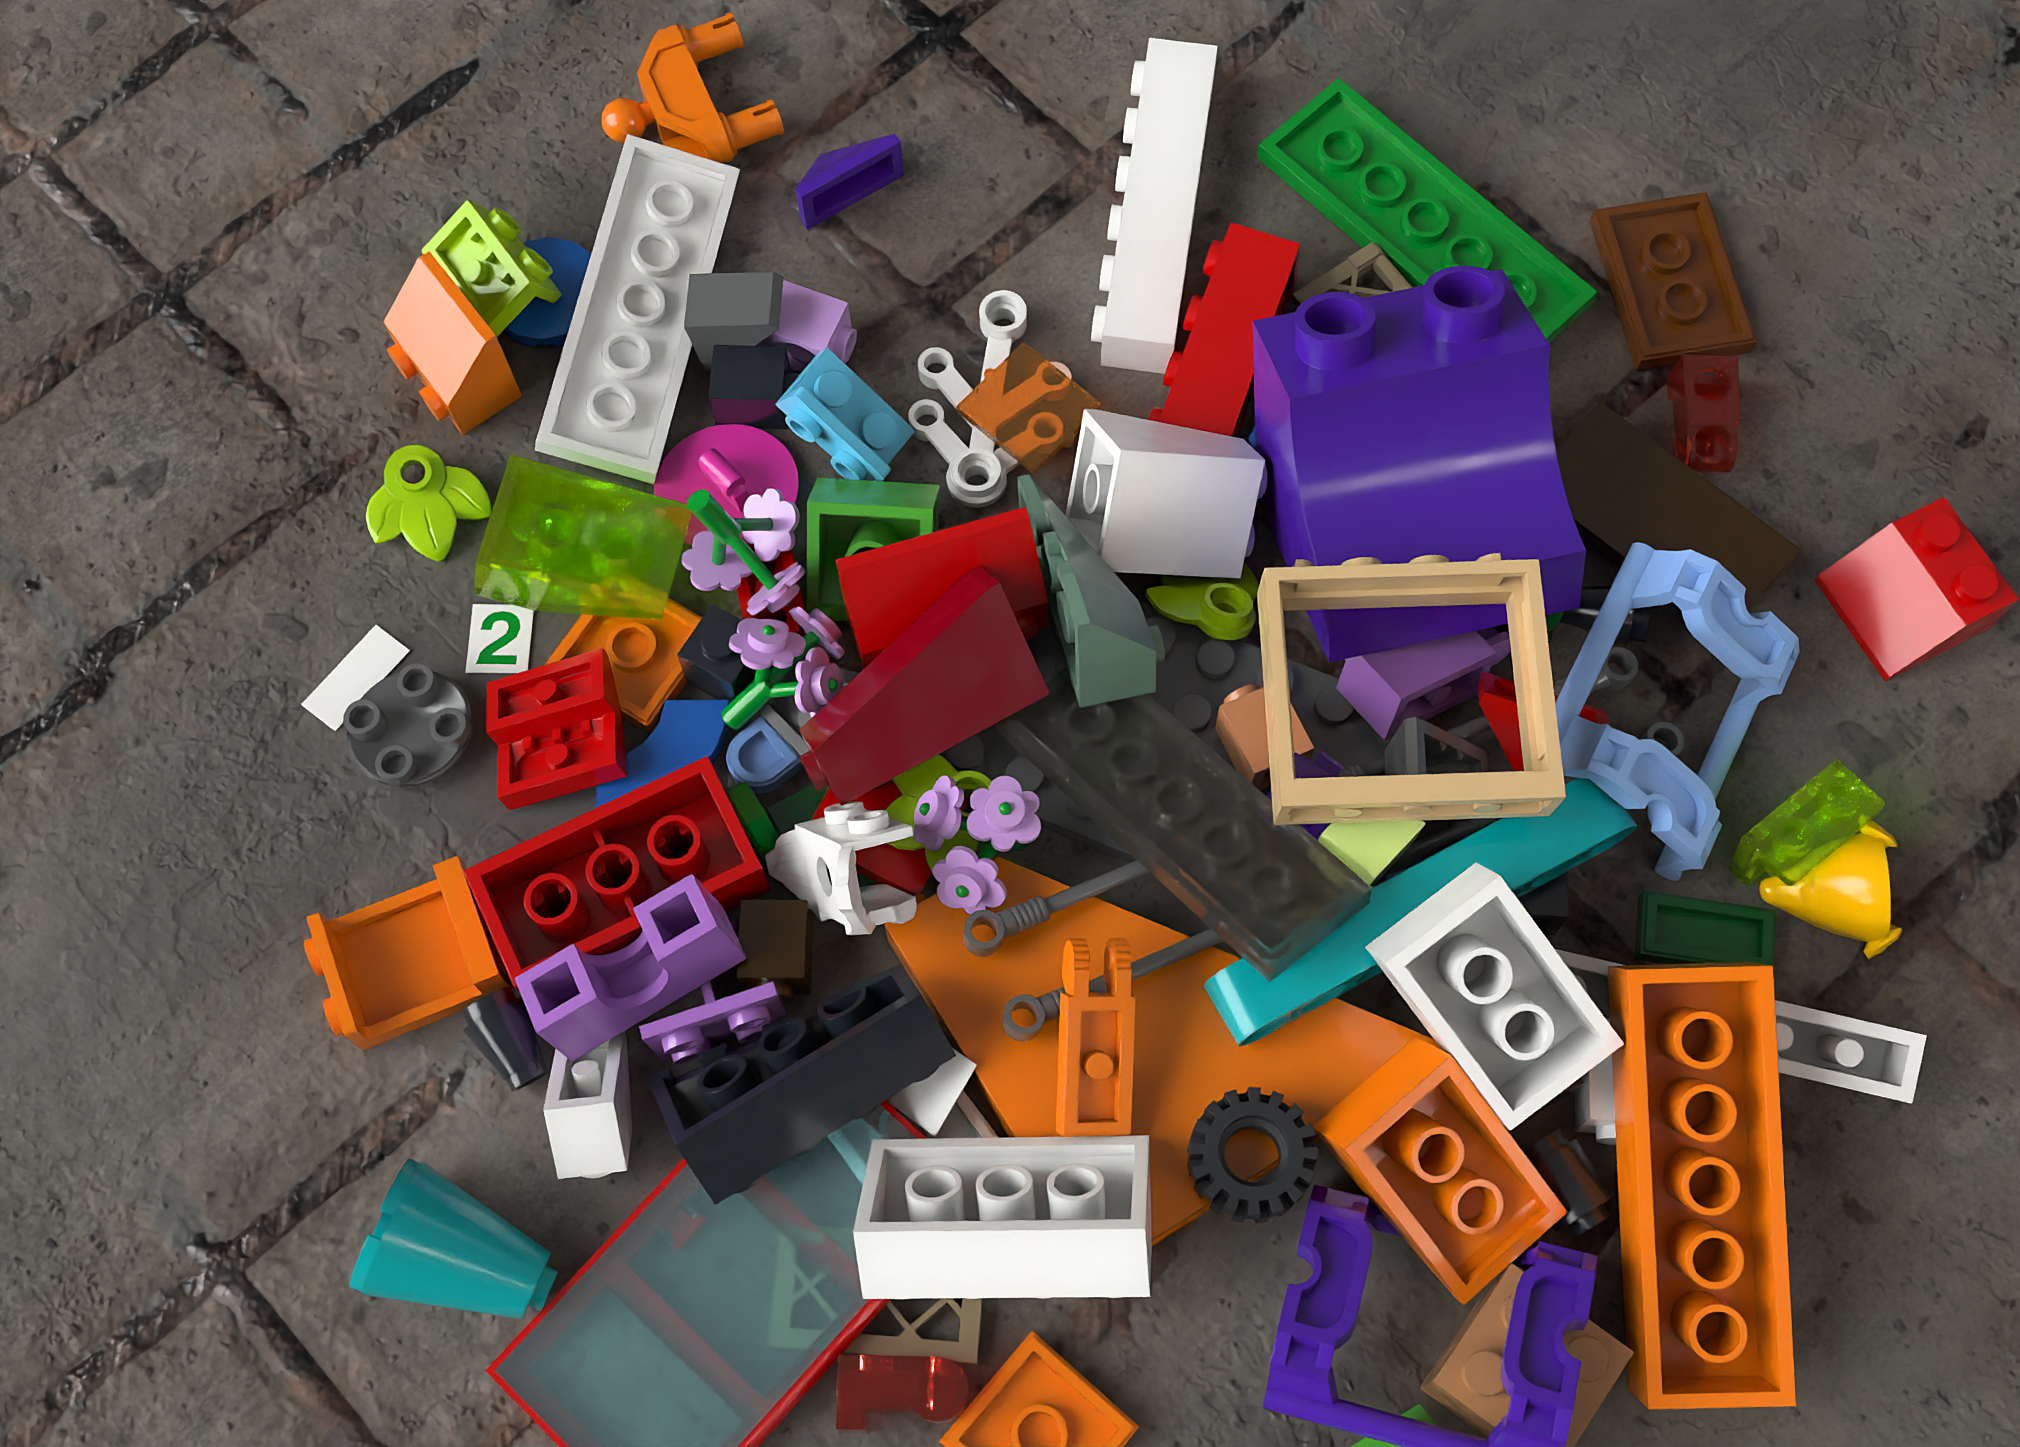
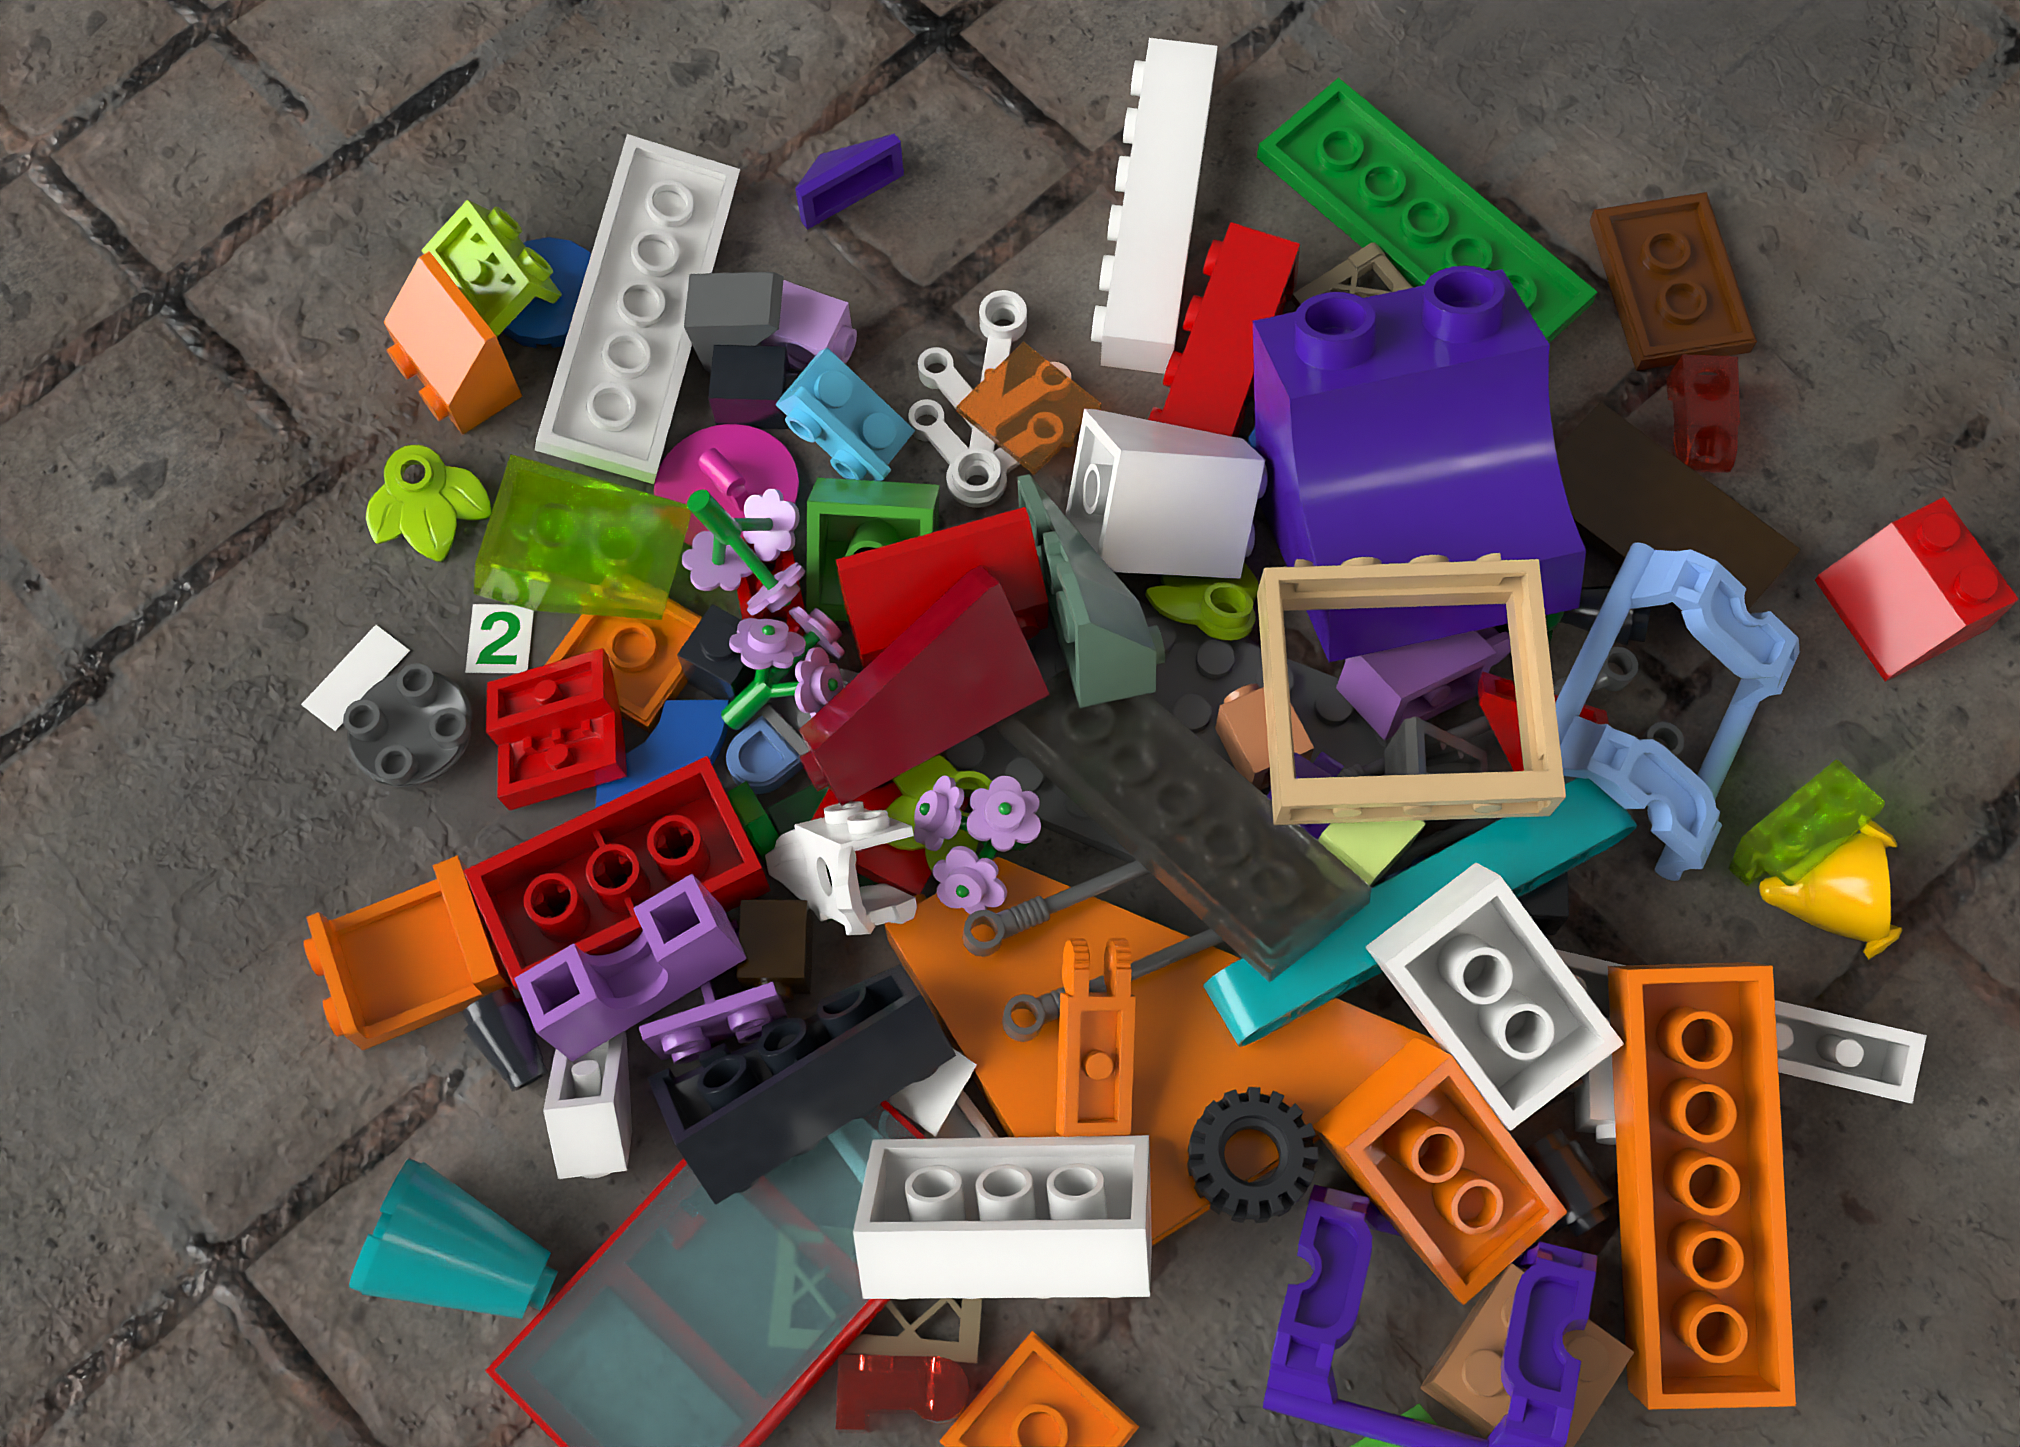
(679, 100): orange connector -> none
(1702, 931): dark green tile -> none

